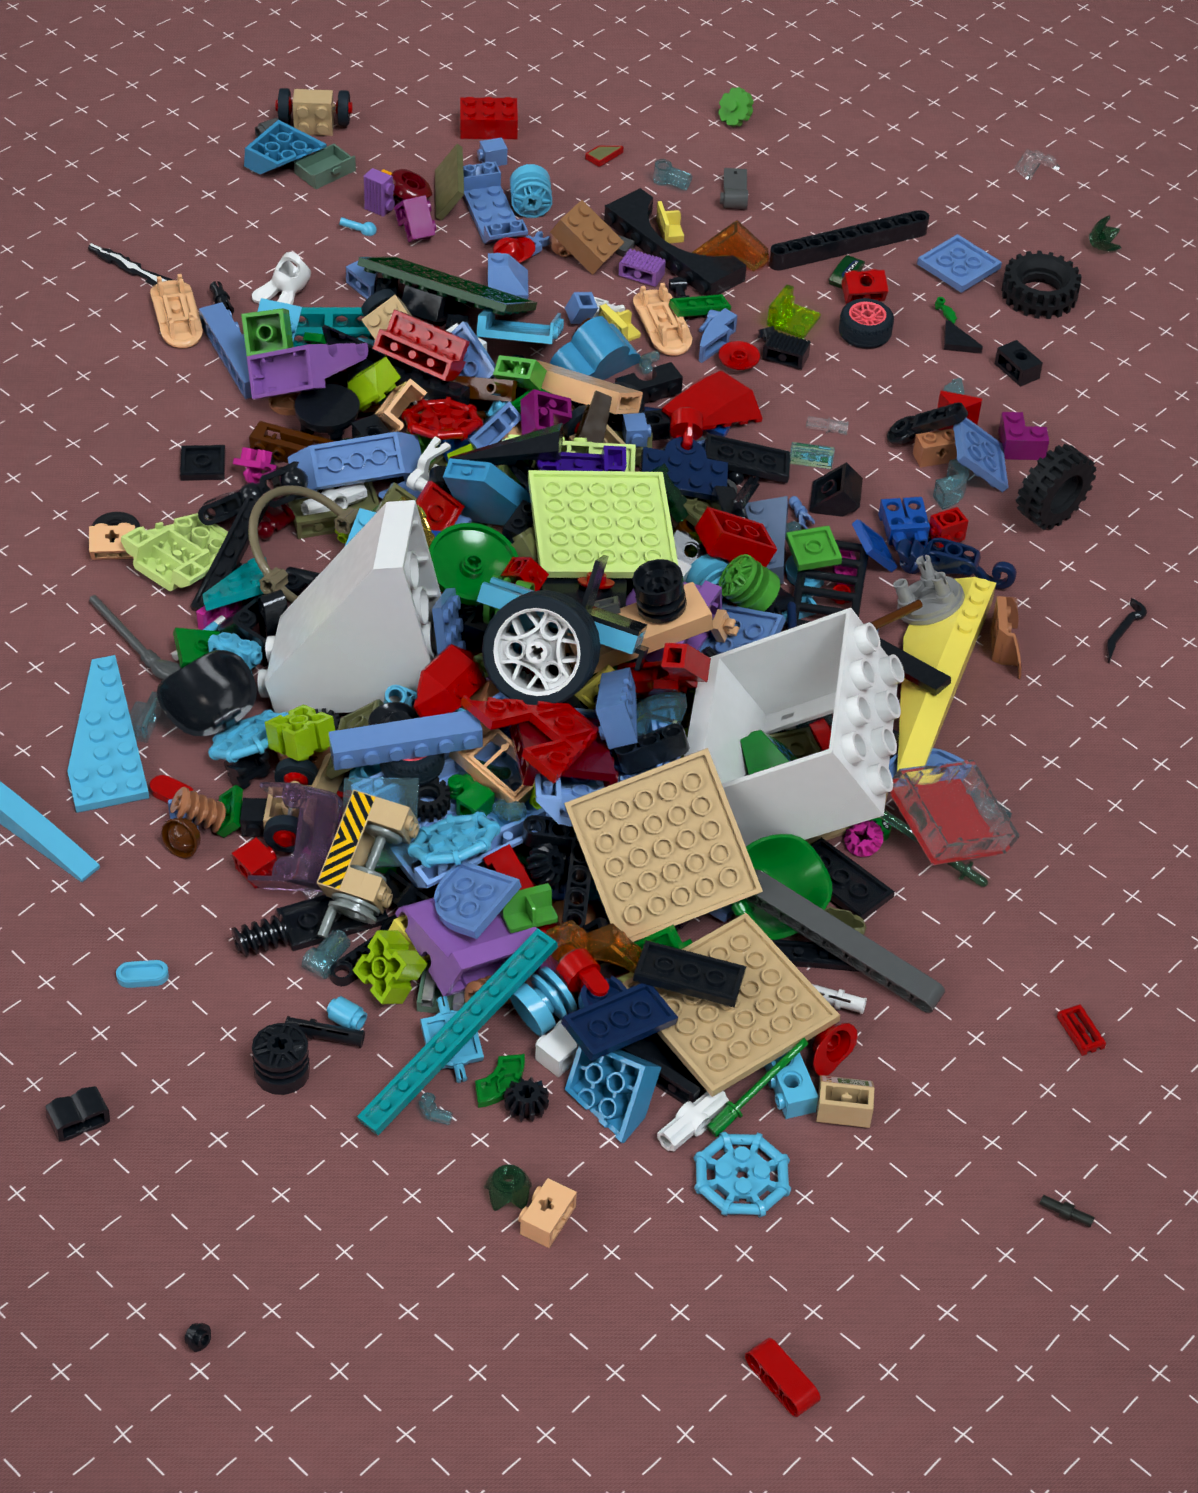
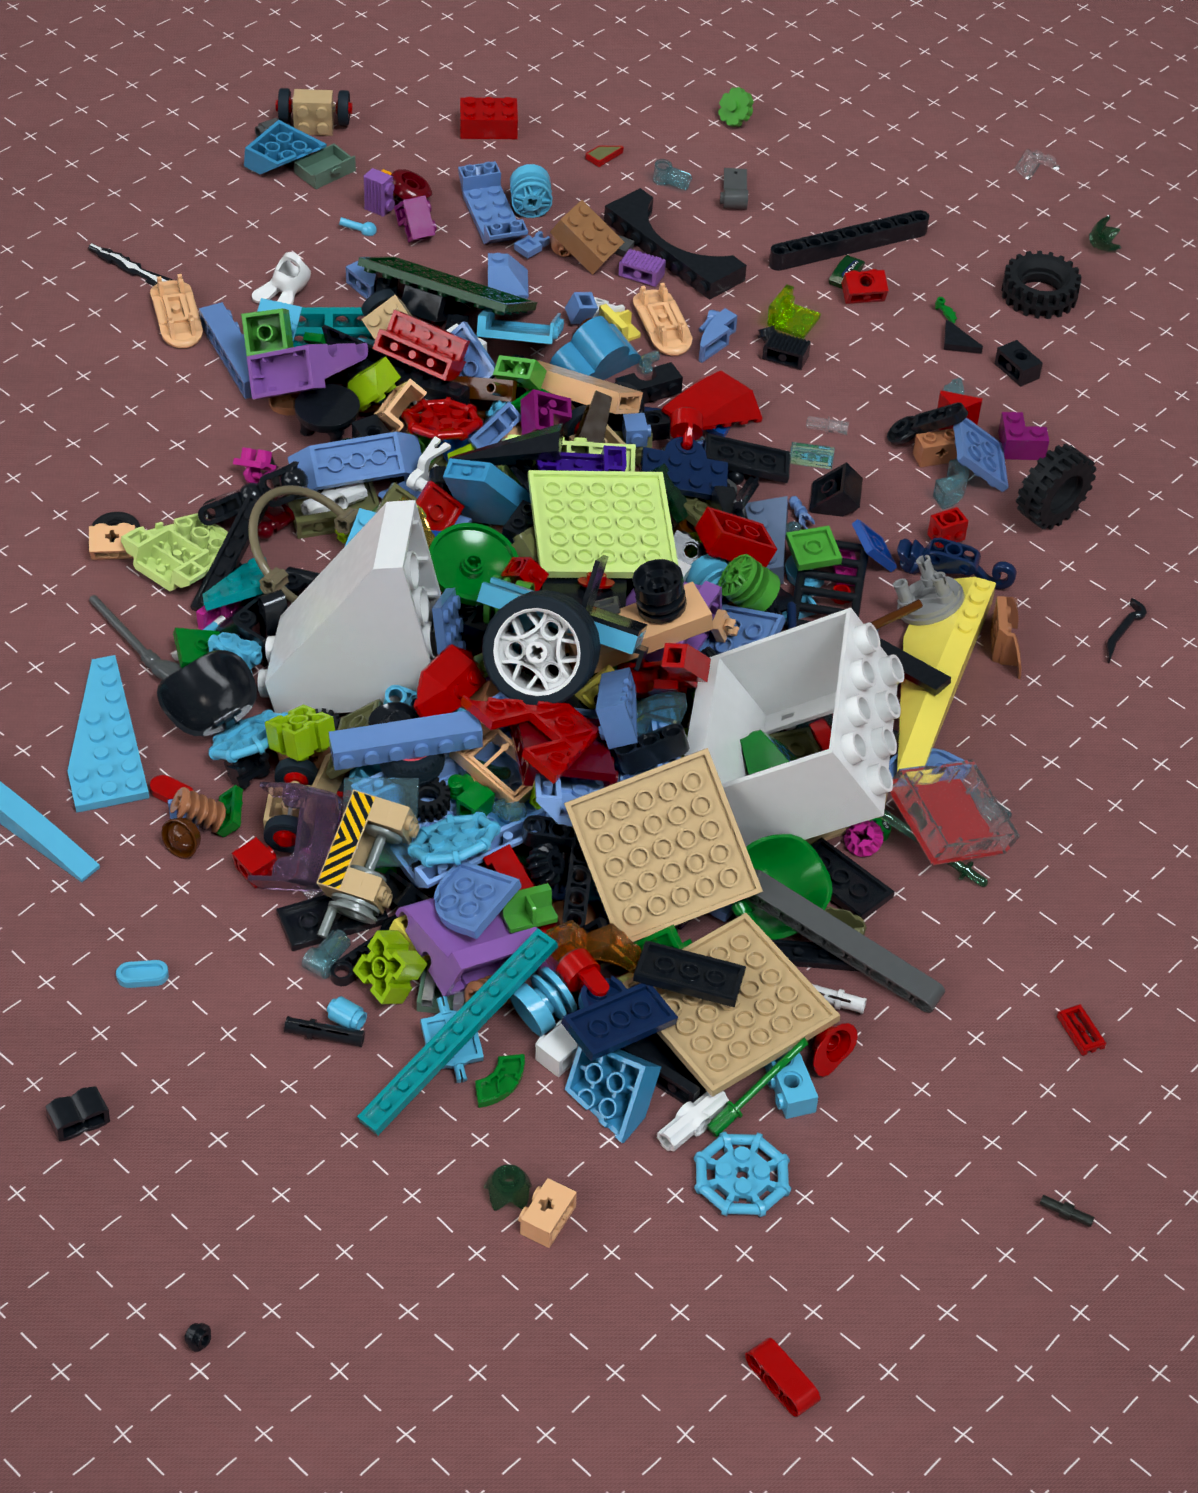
(145, 717): clear light blue panel -> none
(202, 462): black tile -> none
(220, 295): black pin -> none
(252, 817): black brick -> none
(260, 935): black piece -> none
(281, 1058): black wheel -> none
(290, 441): reddish brown brick -> none
(431, 1110): clear light blue arm -> none
(449, 182): olive tile -> none
(493, 150): medium blue brick -> none
(519, 248): red piece -> none
(526, 1099): black gear -> none
(669, 224): light yellow panel -> none
(678, 285): black bar -> none
(698, 305): green tile -> none
(739, 242): clear orange arch -> none
(739, 355): red dish -> none
(845, 1101): tan slope -> none
(866, 323): black wheel -> none
(904, 521): blue hips -> none
(959, 263): medium blue plate -> none

